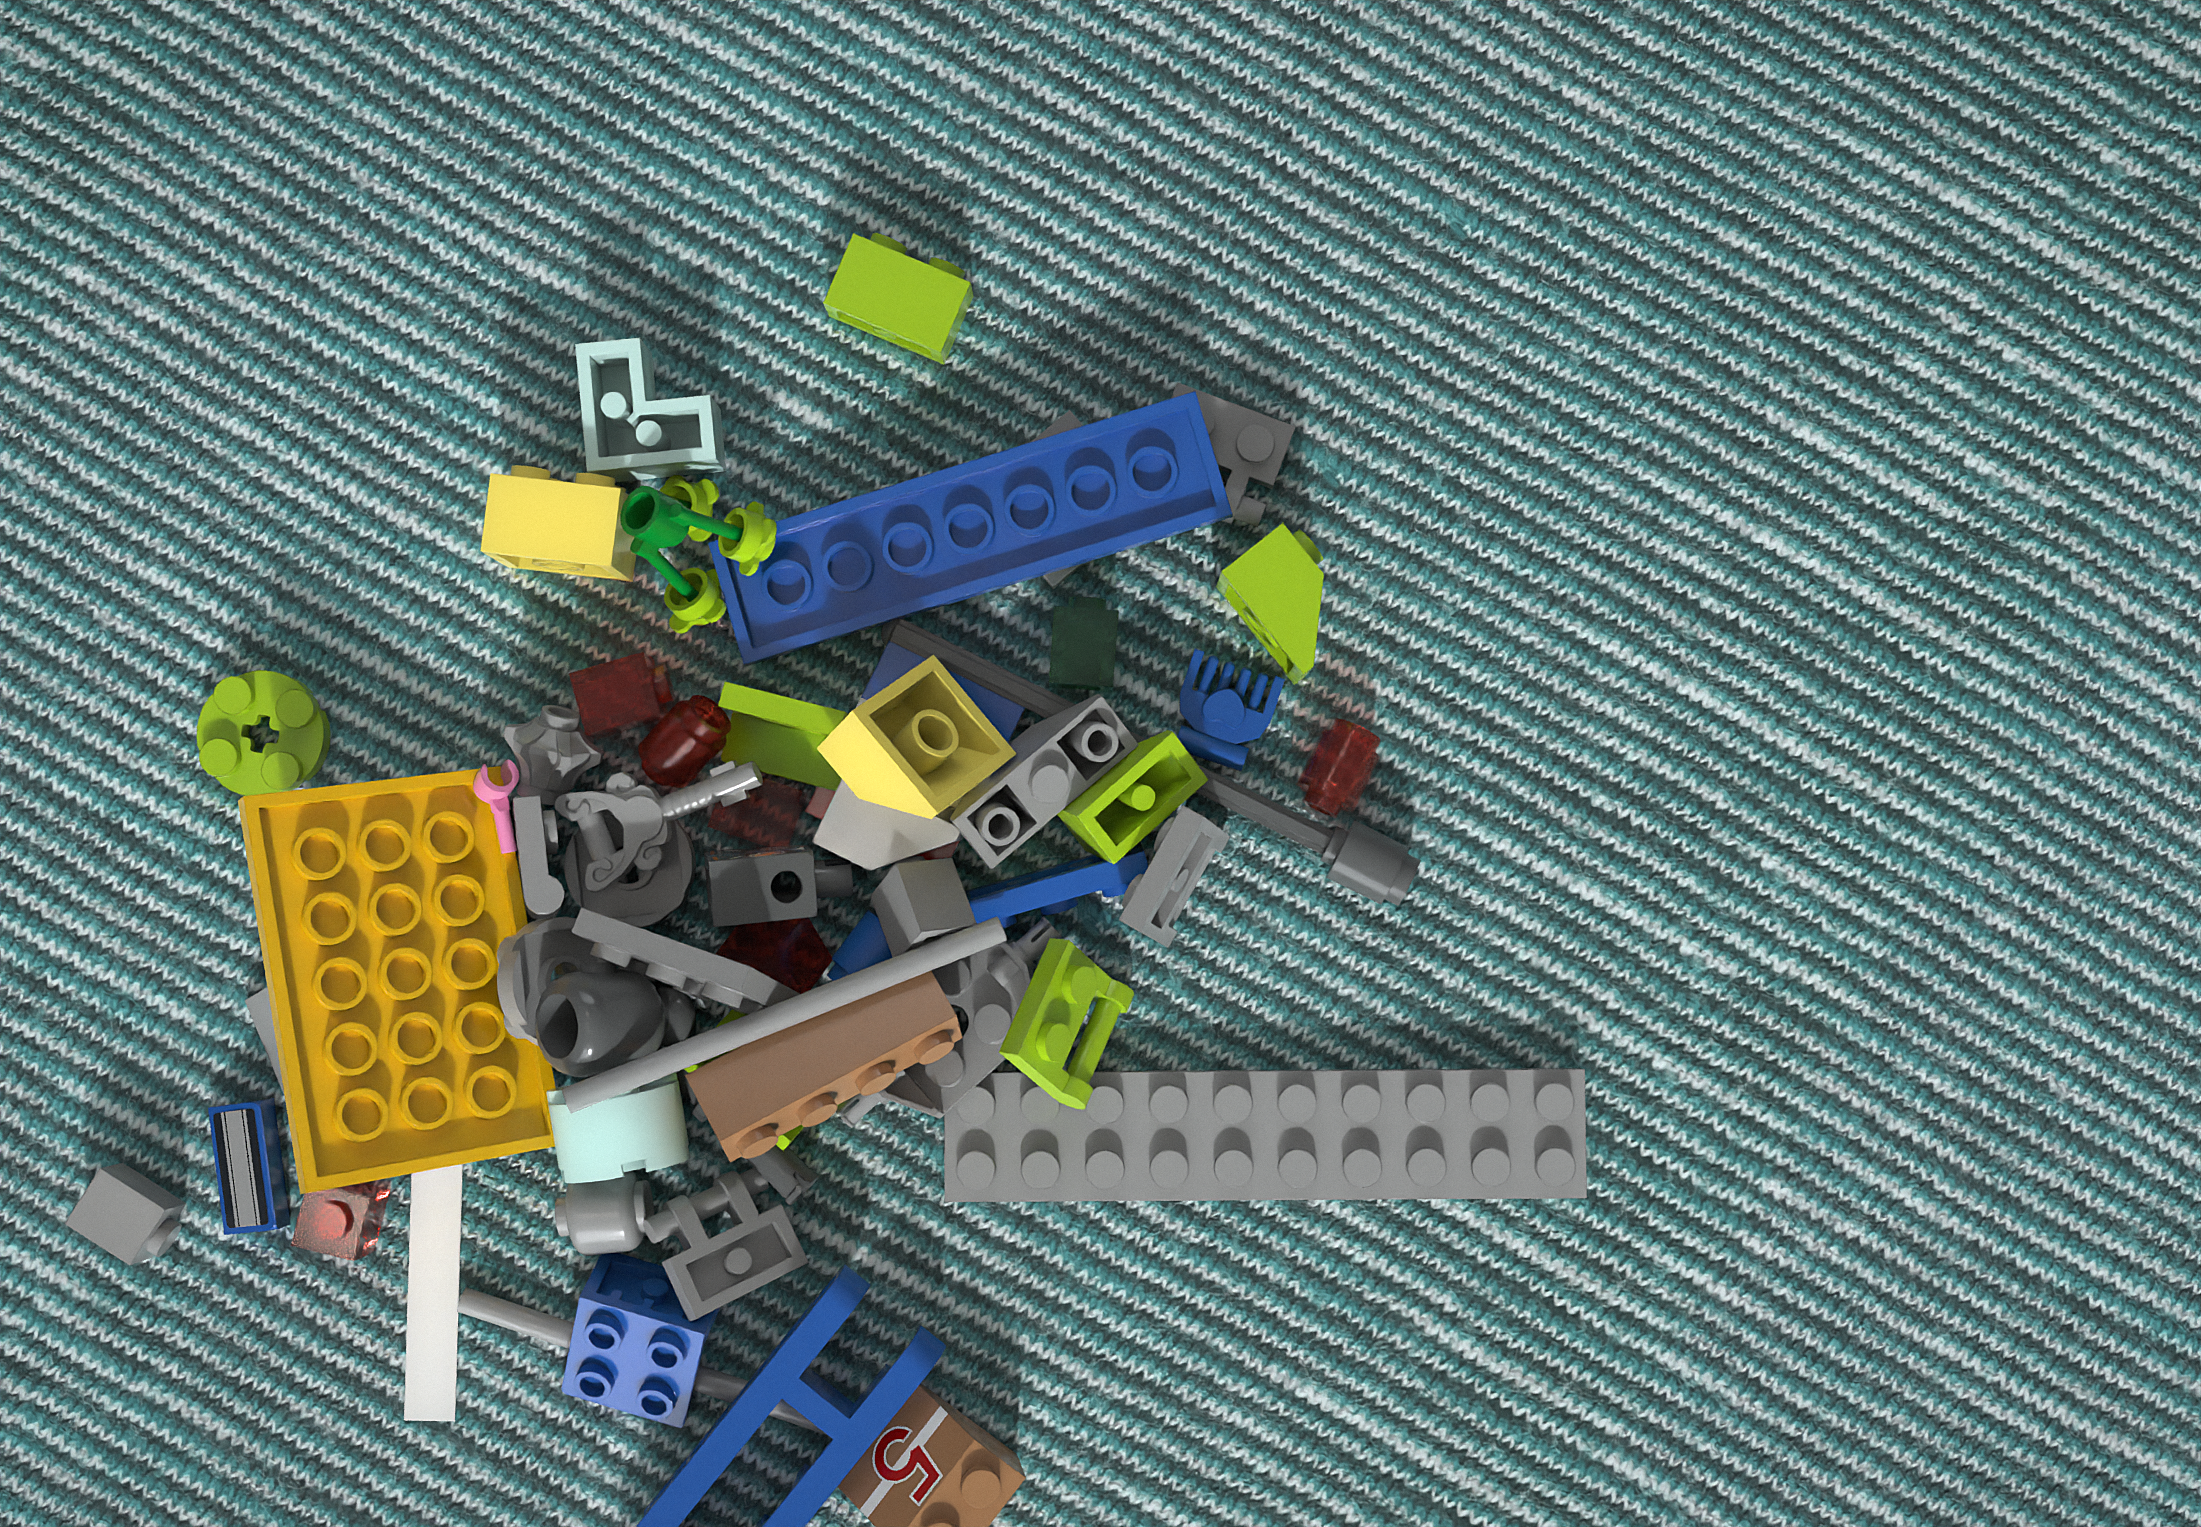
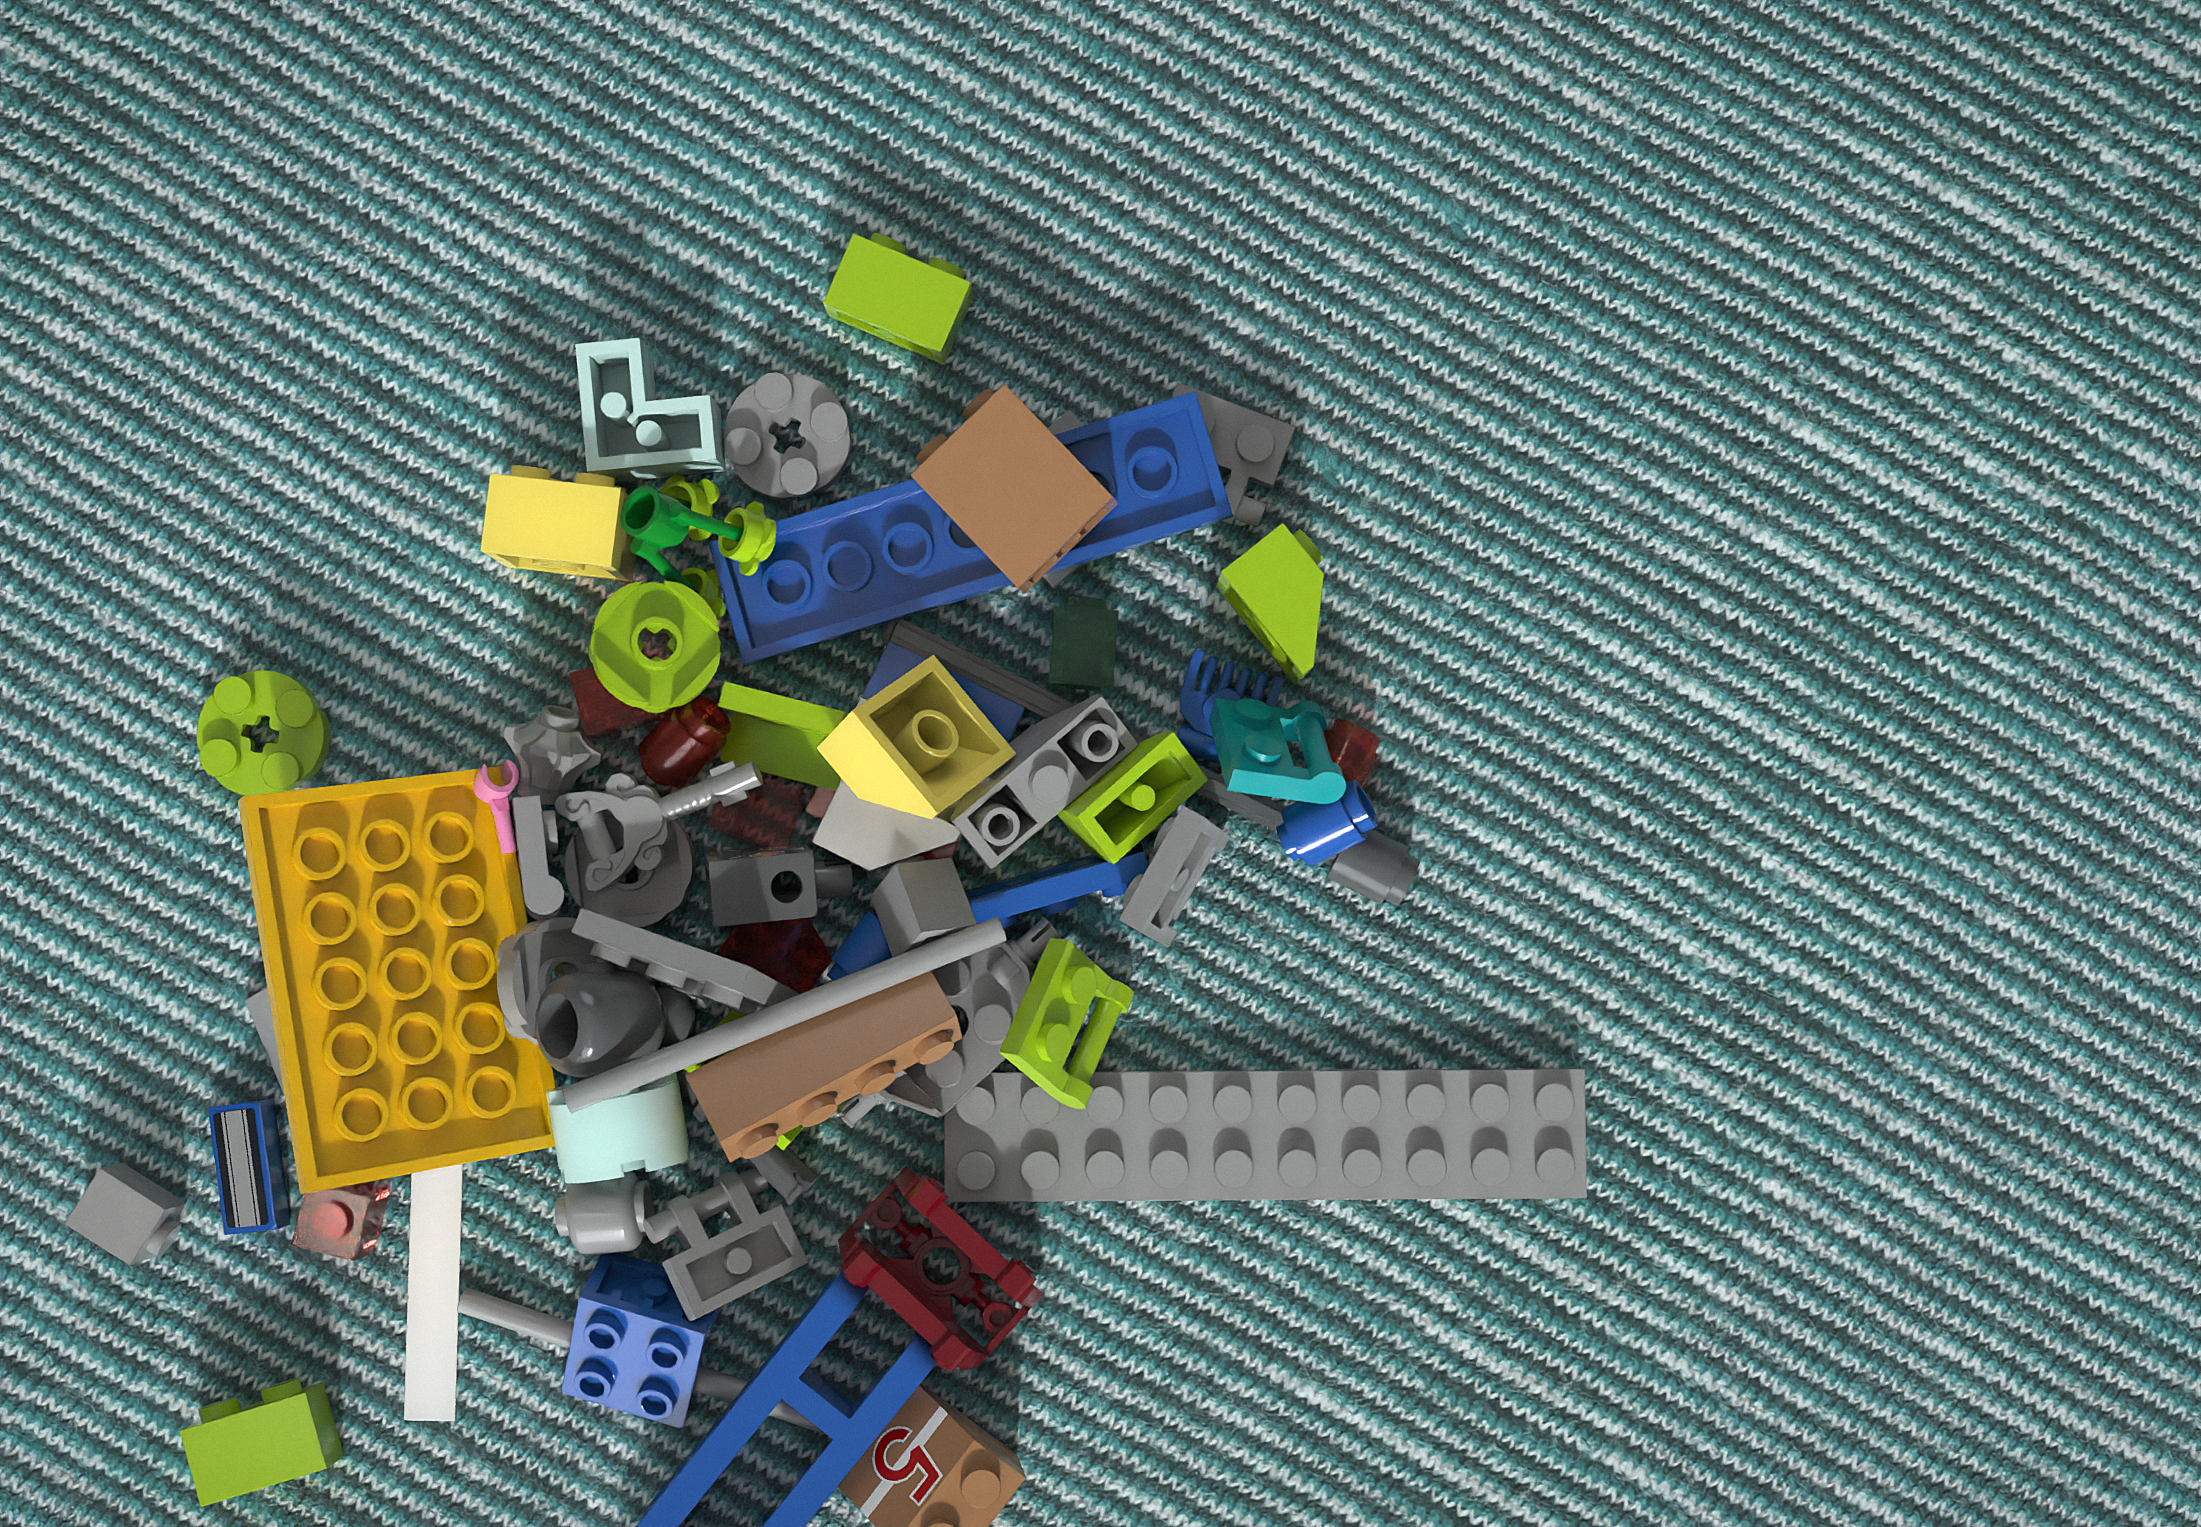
(262, 1442): none -> lime brick
(655, 608): none -> lime plate
(797, 471): none -> light grey plate
(920, 1299): none -> dark red piece
(1012, 486): none -> medium nougat brick
(1256, 754): none -> teal plate
(1325, 830): none -> blue brick

